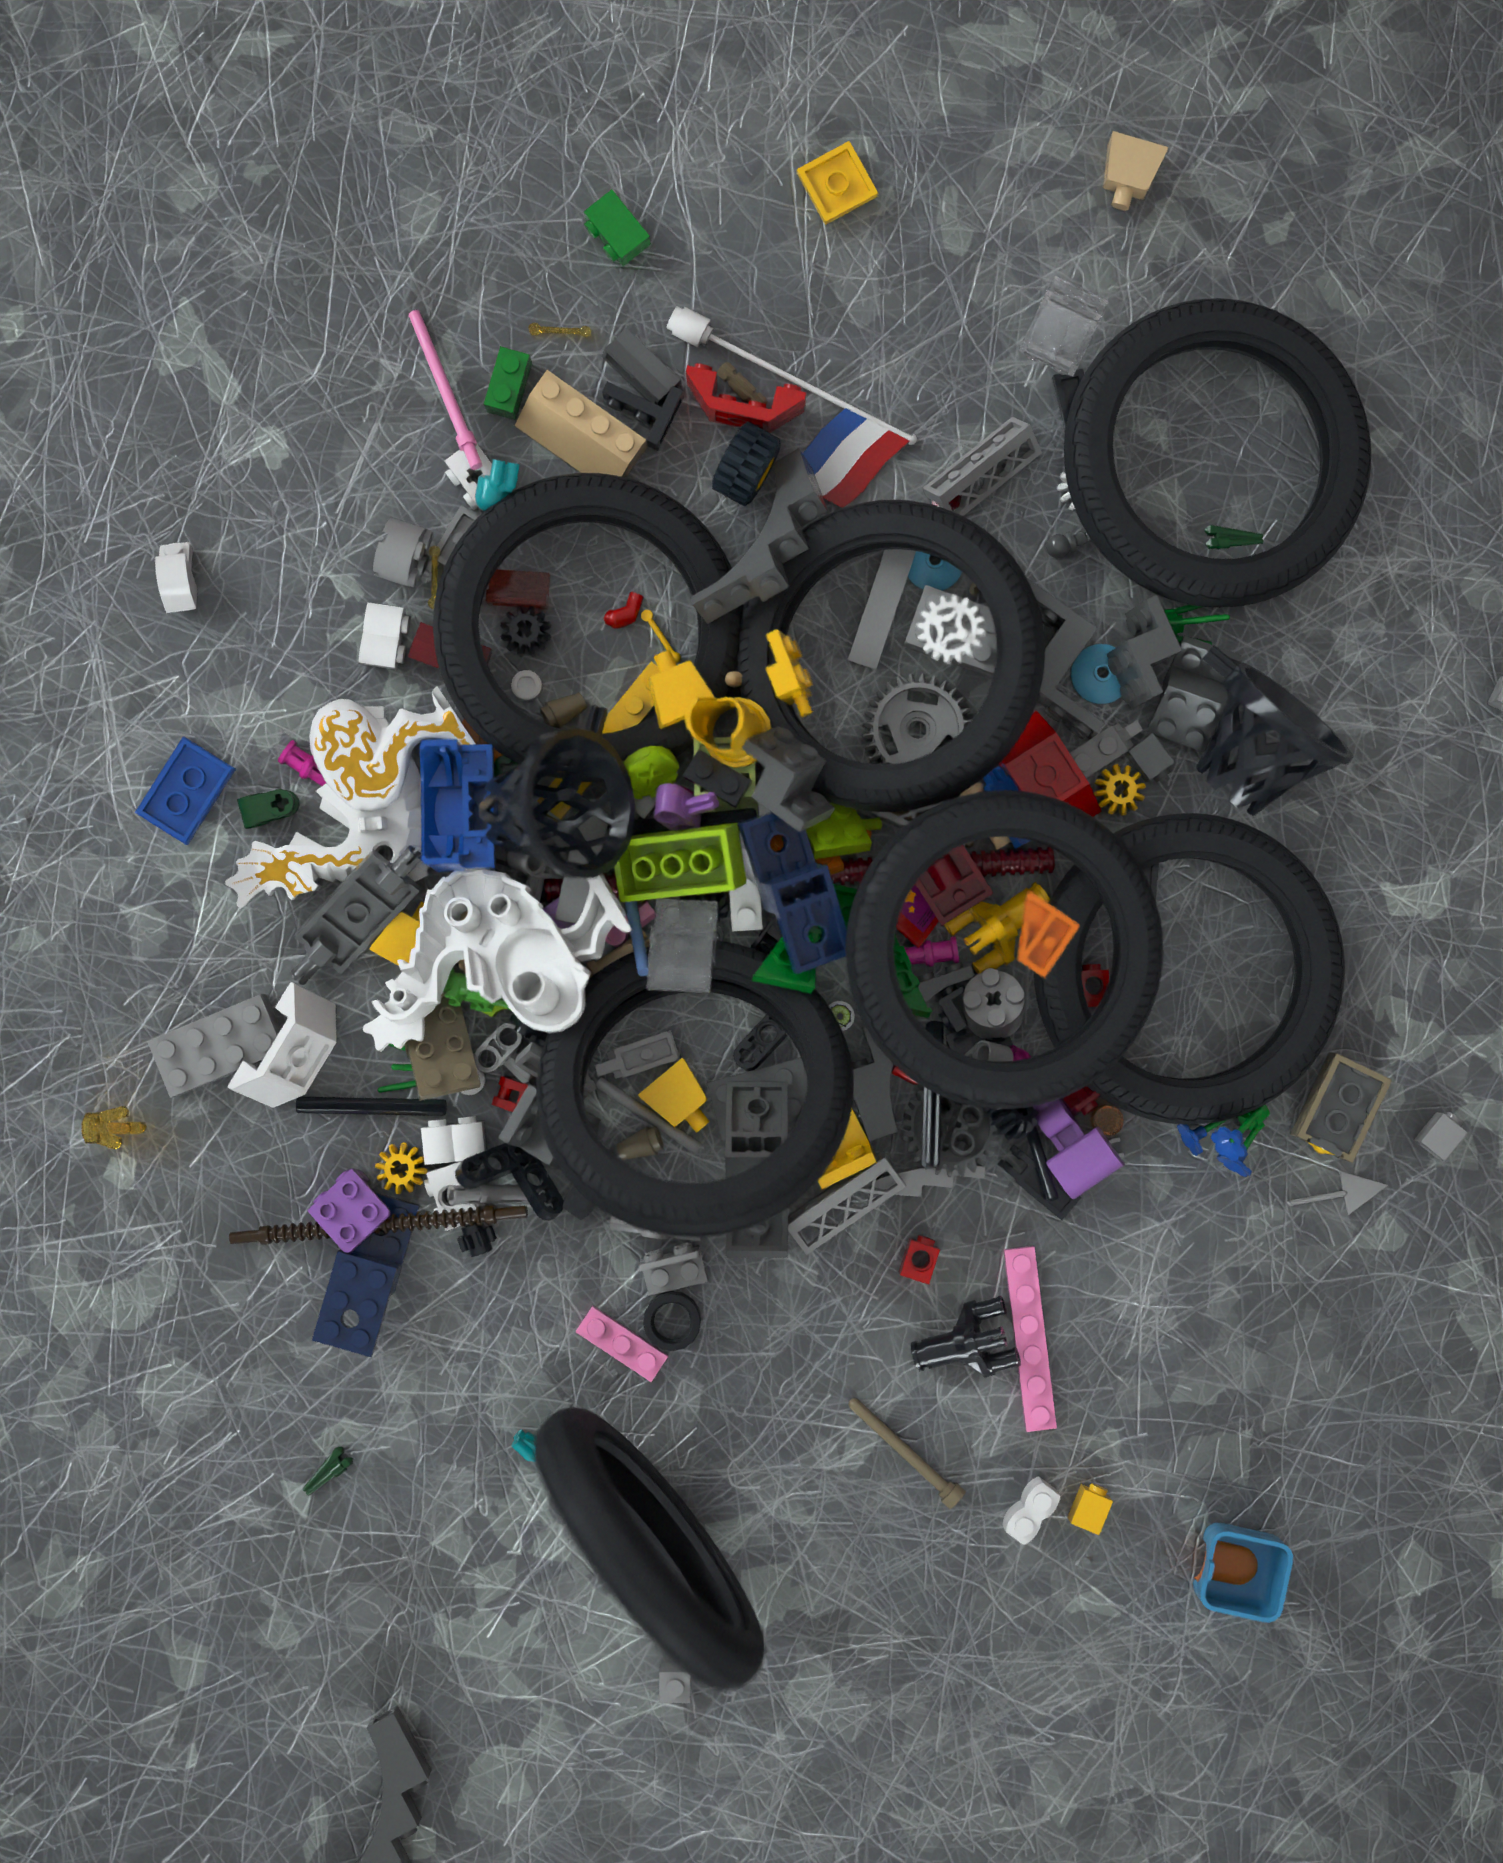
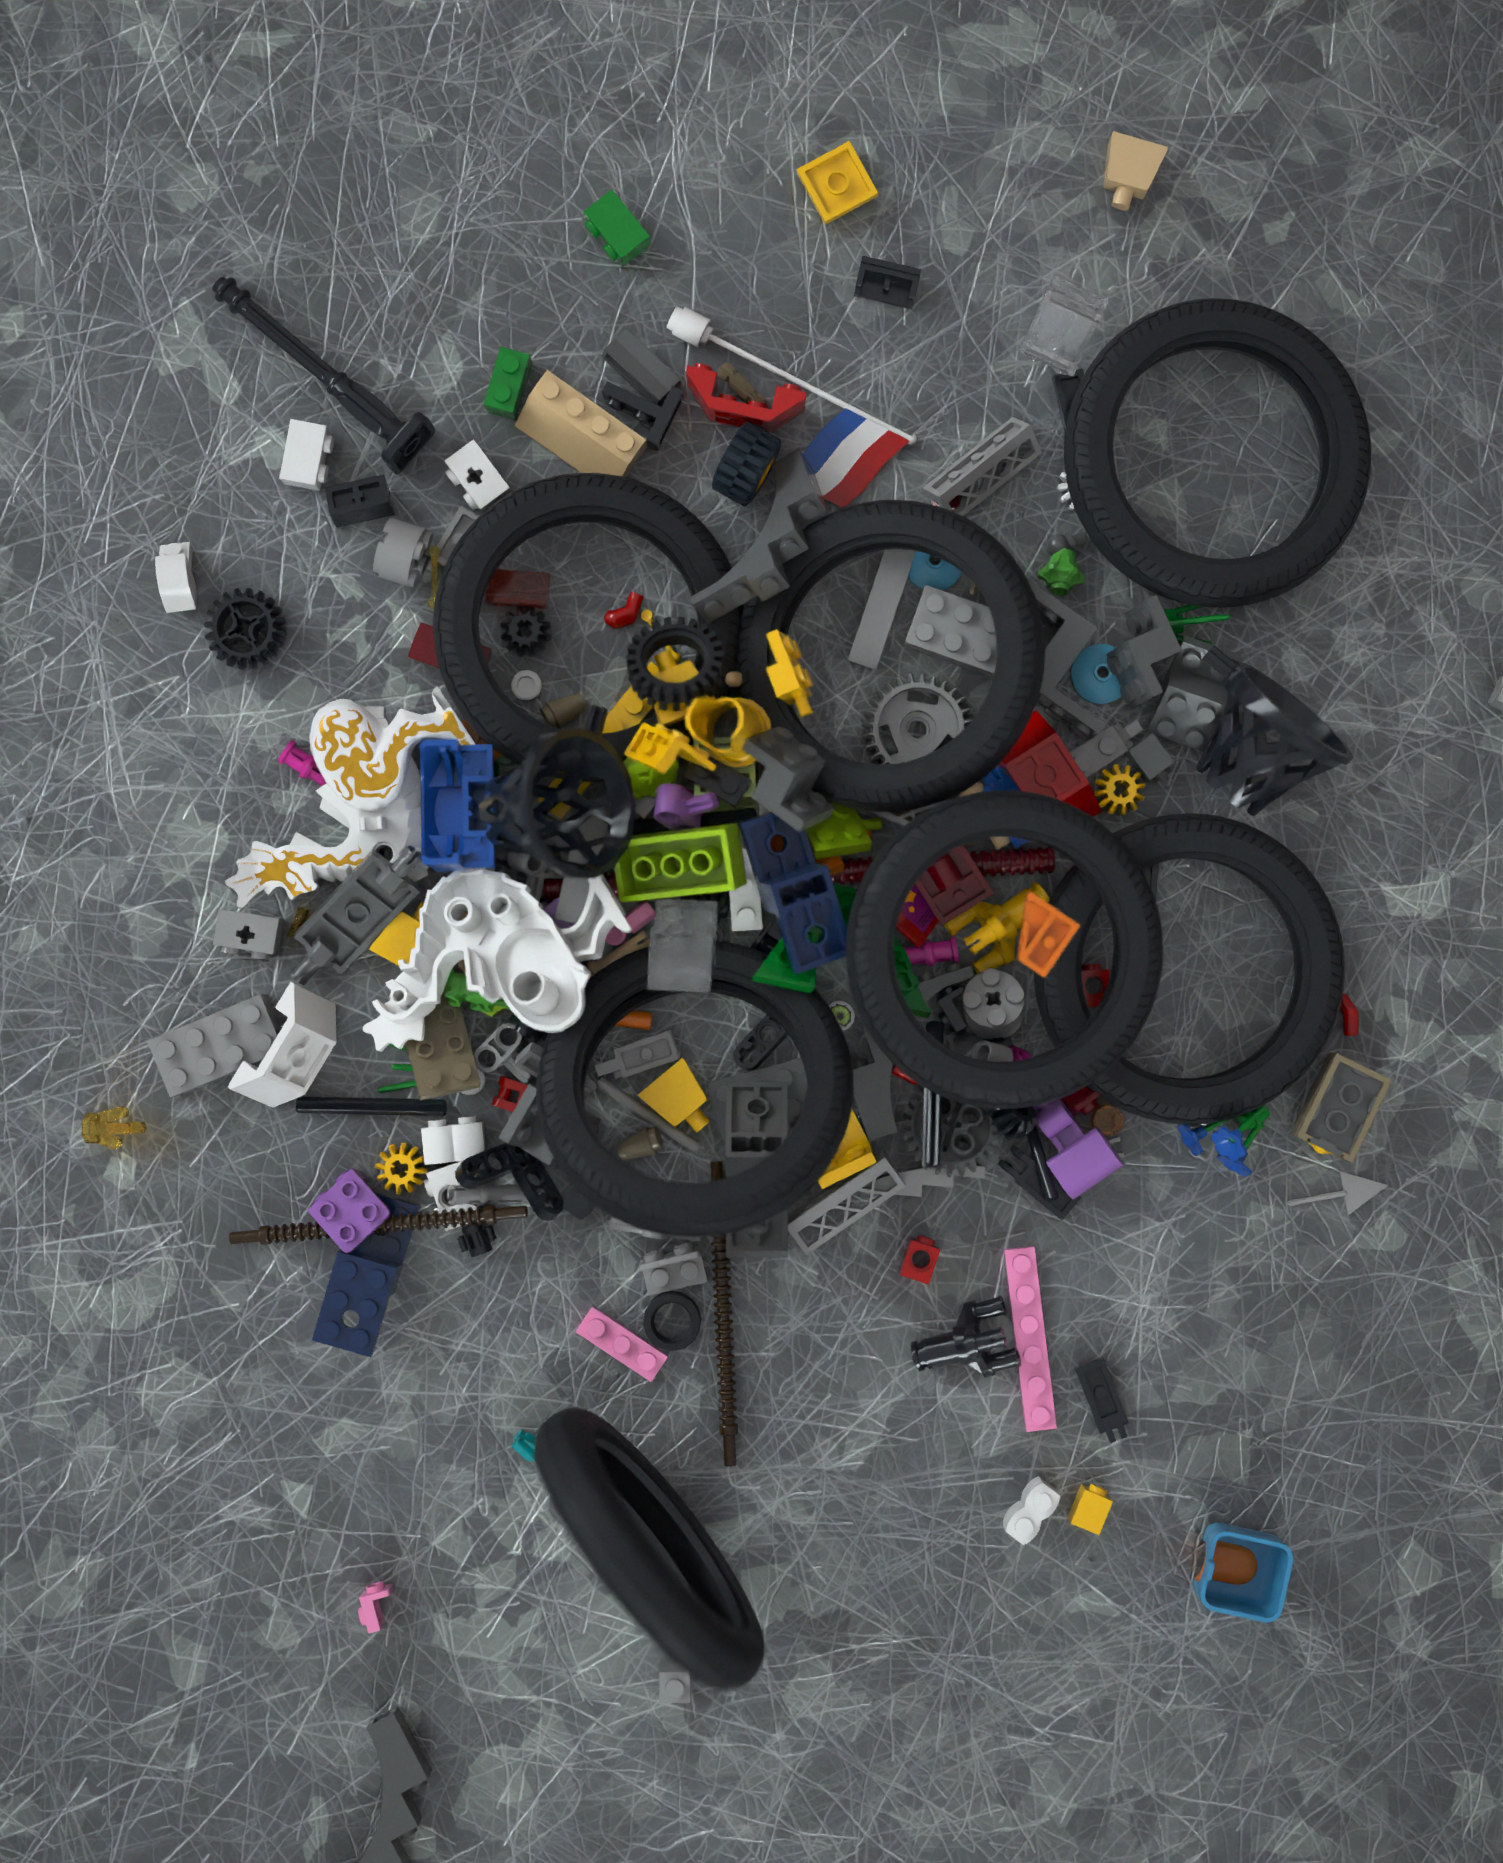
(185, 790): blue tile -> none
(232, 924): none -> light grey brick
(257, 622): none -> black gear
(263, 807): dark green piece -> none
(298, 921): none -> clear yellow piece
(306, 455): none -> white brick
(331, 1468): dark green piece -> none
(359, 501): none -> black hinge
(370, 1611): none -> bright pink bracket
(383, 636): white brick -> none
(402, 438): none -> black piece
(464, 438): bright pink bar -> none
(496, 486): teal piece -> none
(535, 330): clear yellow hinge -> none
(636, 1020): none -> orange piece
(637, 938): medium blue bar -> none
(658, 748): none -> yellow bracket
(675, 634): none -> black tyre
(728, 1428): none -> dark brown hose
(887, 282): none -> black hinge
(945, 640): white gear -> none
(949, 1492): dark tan piece -> none
(1061, 572): none -> bright green rock
(1102, 1398): none -> black hinge
(1227, 537): dark green piece -> none
(1350, 1016): none -> red arm
(1441, 1135): light grey brick -> none

